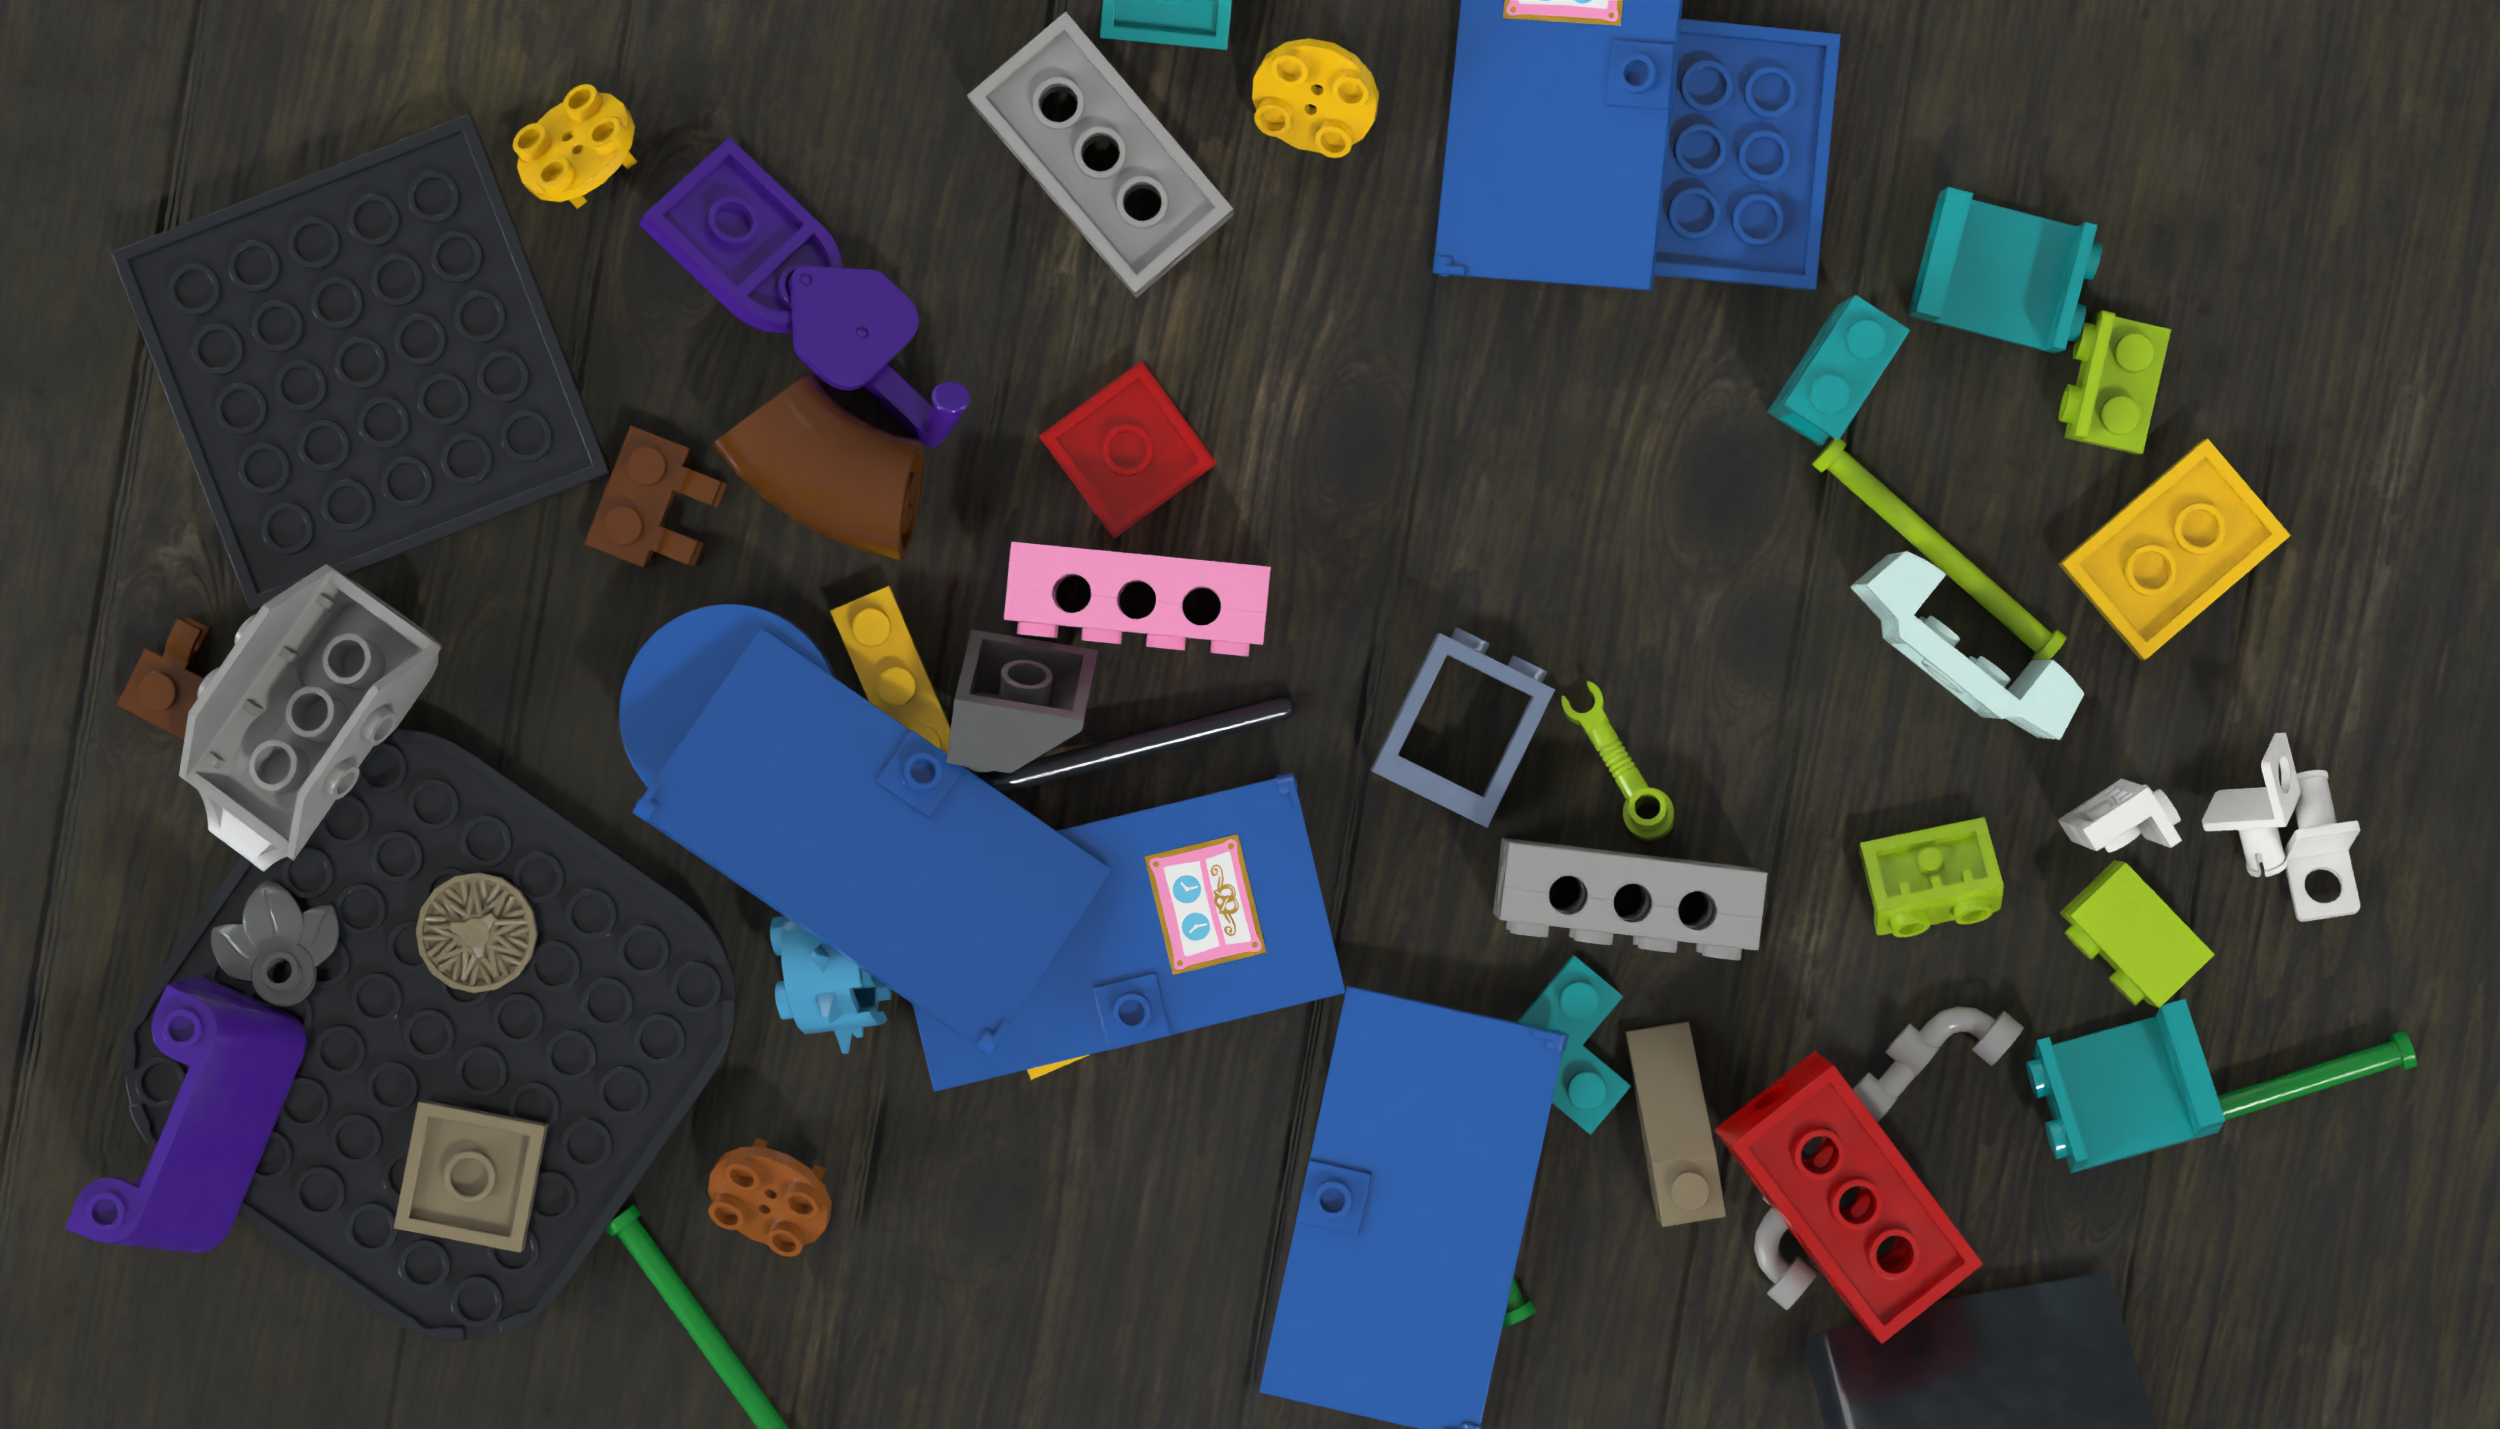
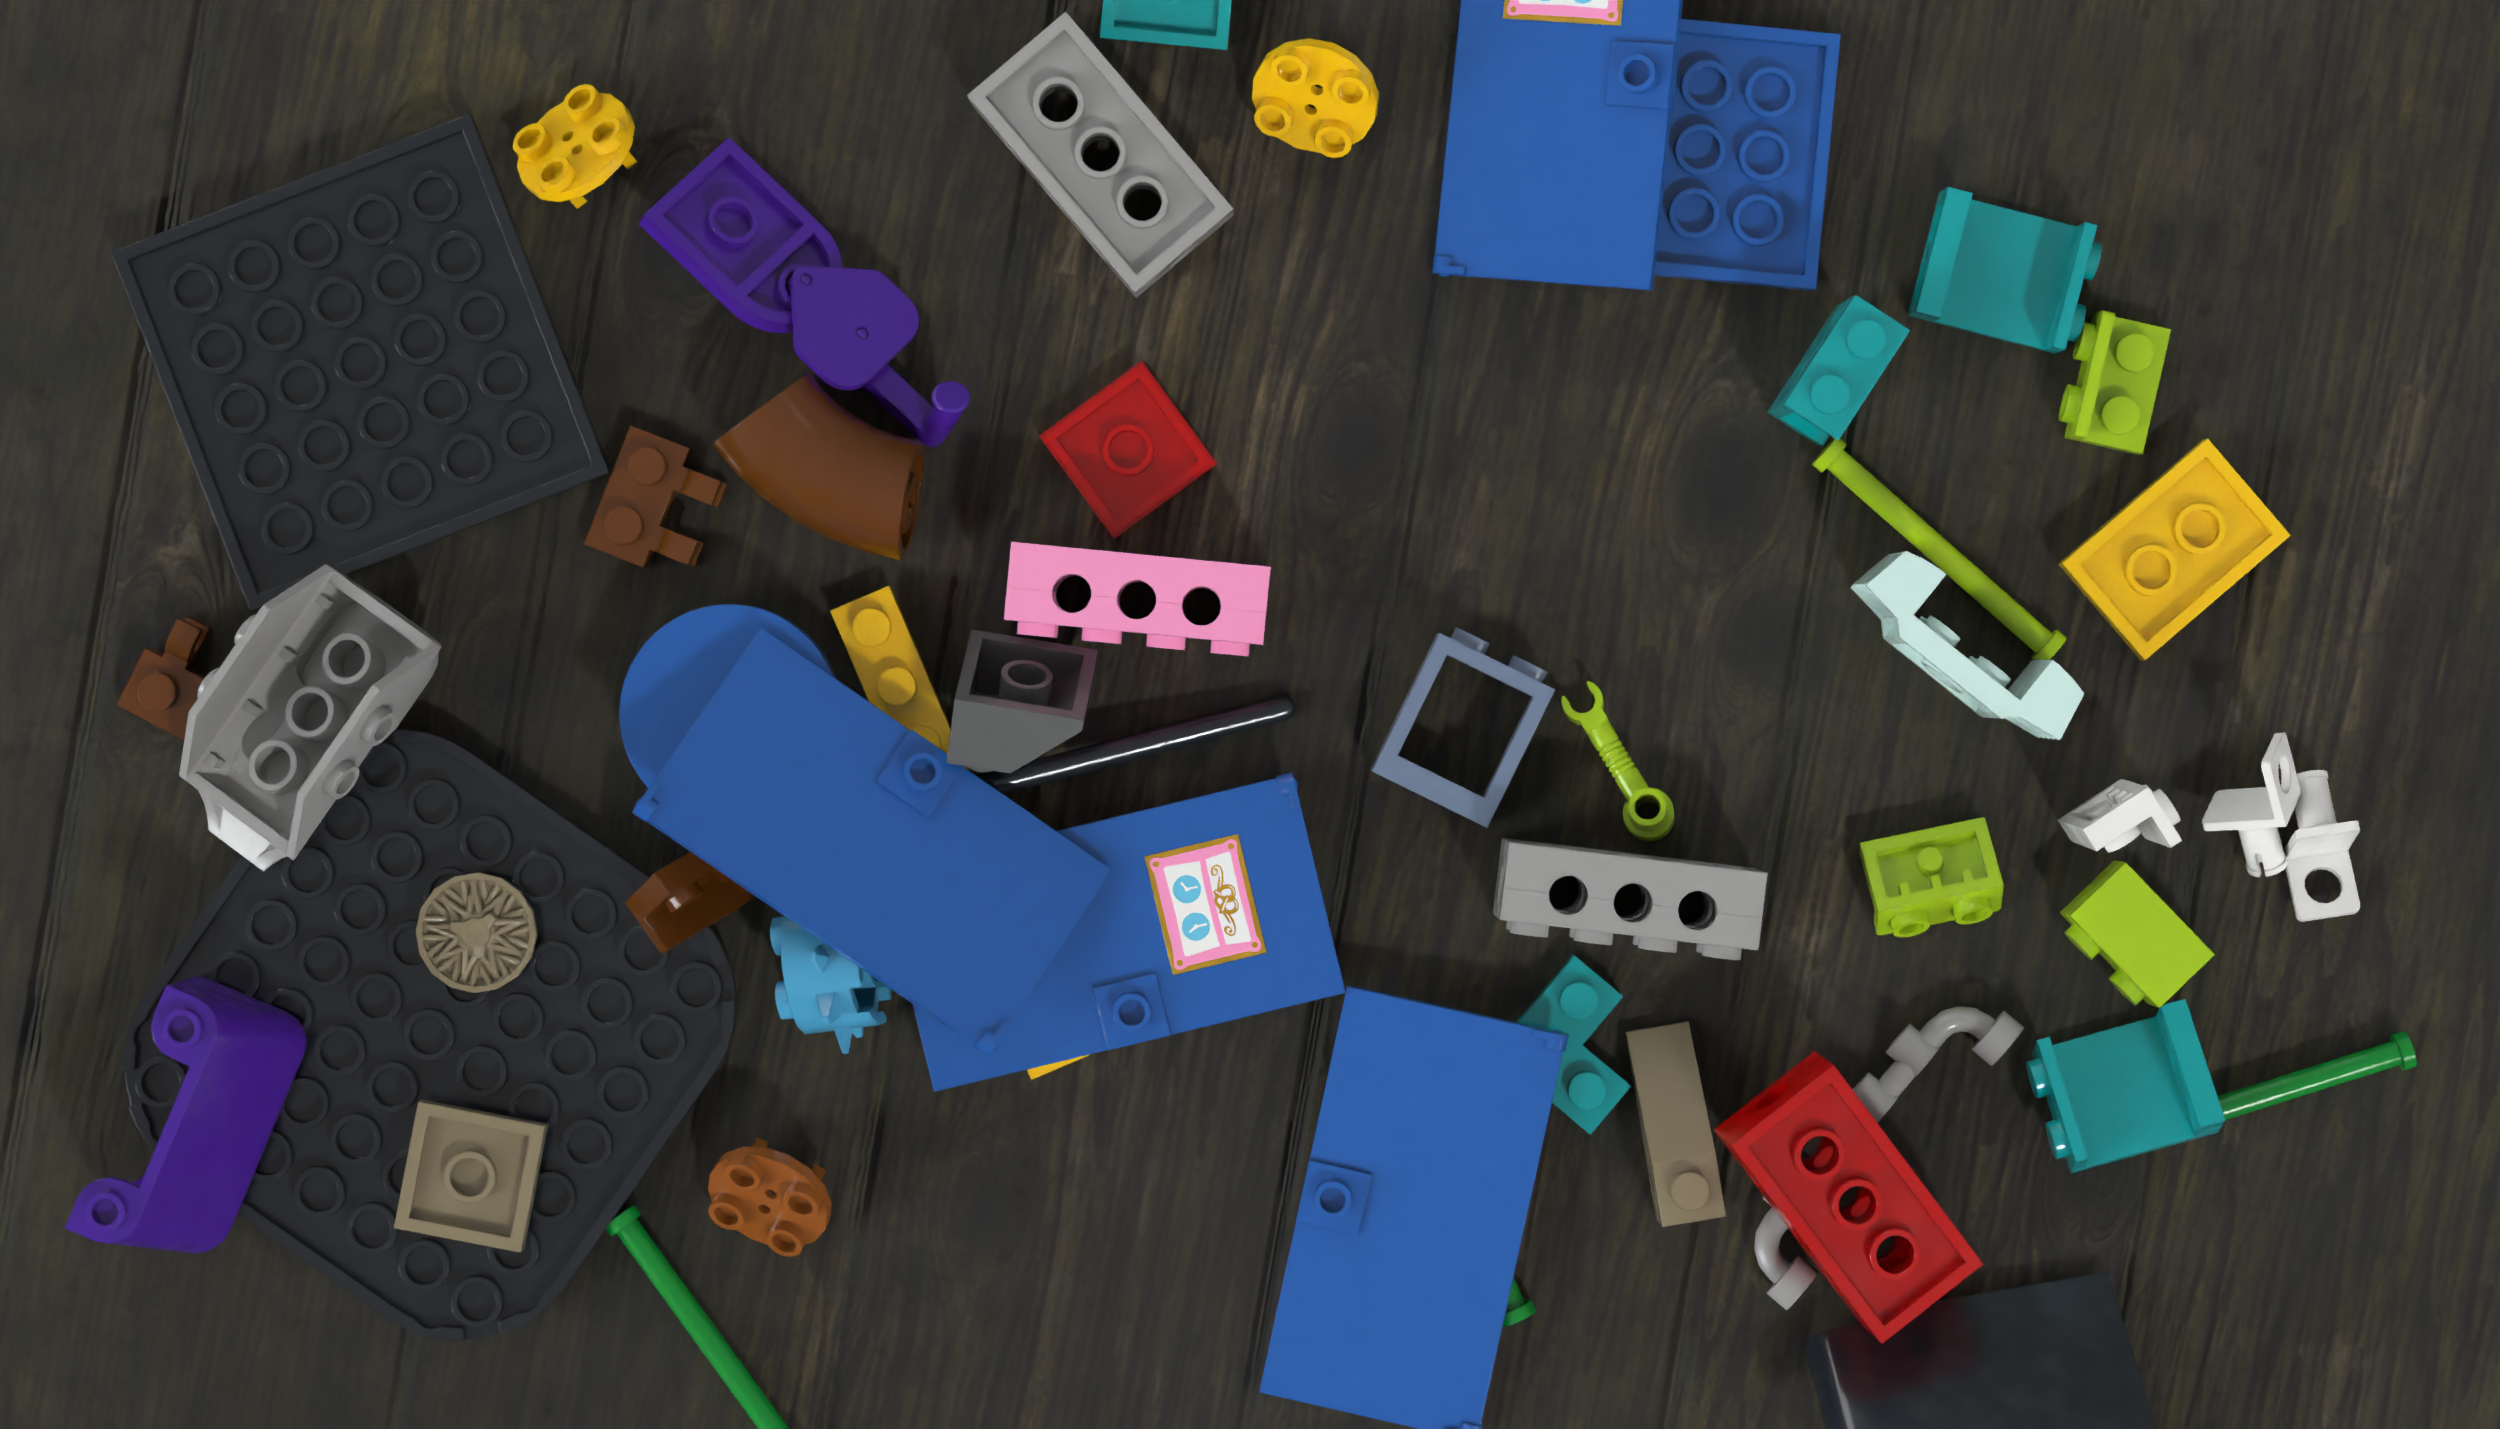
(275, 934): dark grey plate -> none
(684, 901): none -> reddish brown bracket

